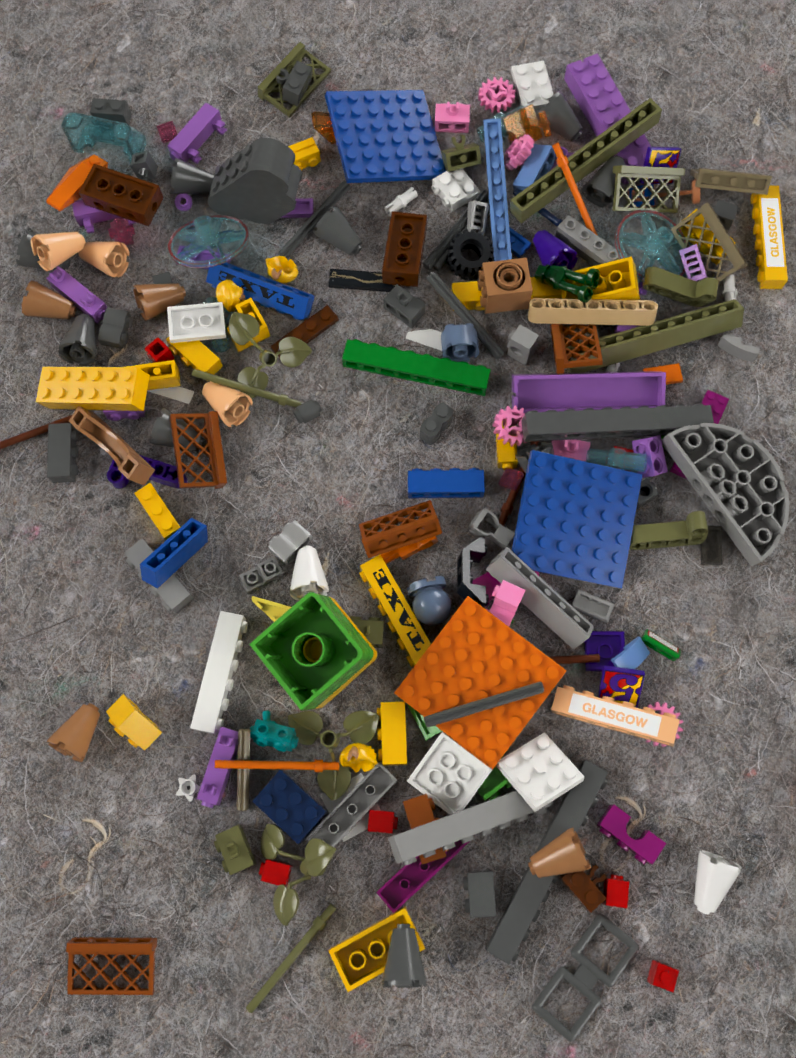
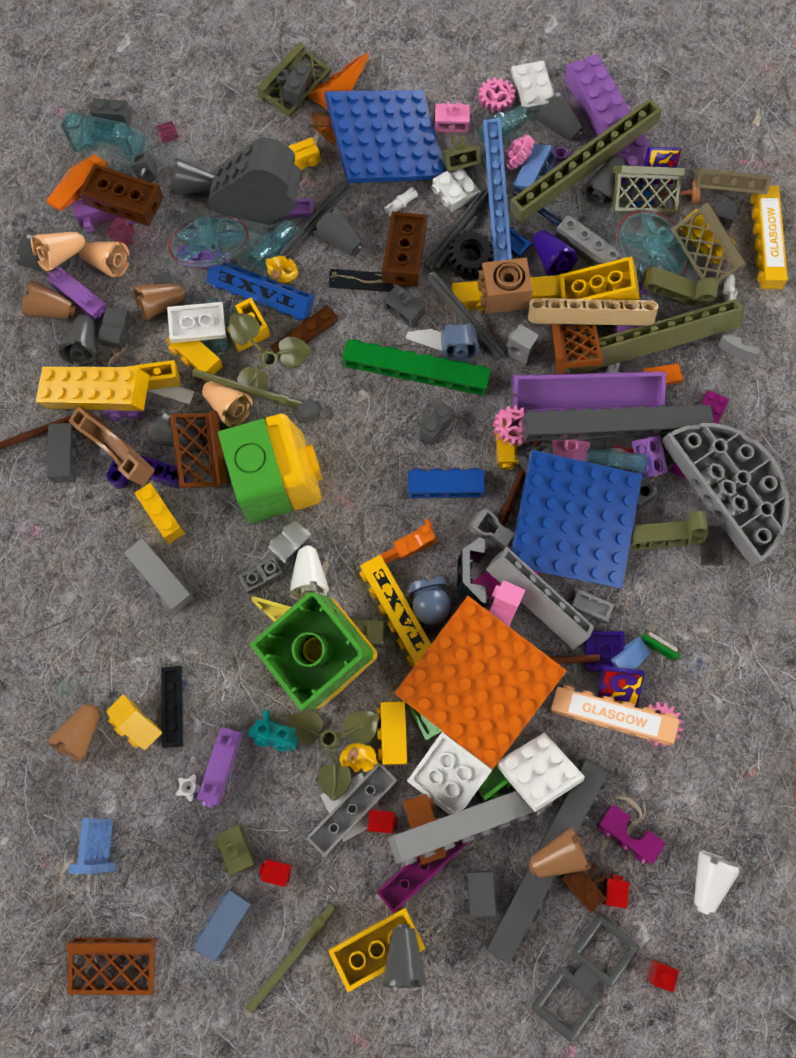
(94, 847): none -> medium blue fence
(158, 351): red brick -> none
(172, 707): none -> black tile
(174, 553): blue brick -> none
(183, 207): medium lavender plate -> none
(196, 133): medium lavender brick -> none
(219, 672): white brick -> none
(222, 925): none -> sand blue brick
(229, 294): yellow hair -> none
(243, 774): dark tan axle -> none
(266, 249): none -> clear light blue piece
(271, 467): none -> piece
(290, 806): dark blue brick -> none
(316, 859): olive plant -> none
(317, 765): orange bar -> none
(341, 81): none -> orange wedge
(406, 533): dark orange fence -> none
(483, 216): light grey slope -> none
(484, 704): dark grey axle -> none
(511, 479): clear pink tile -> none
(526, 122): clear orange plate -> none
(557, 276): dark green piece -> none
(562, 162): orange bar -> none
(686, 266): lavender slope -> none

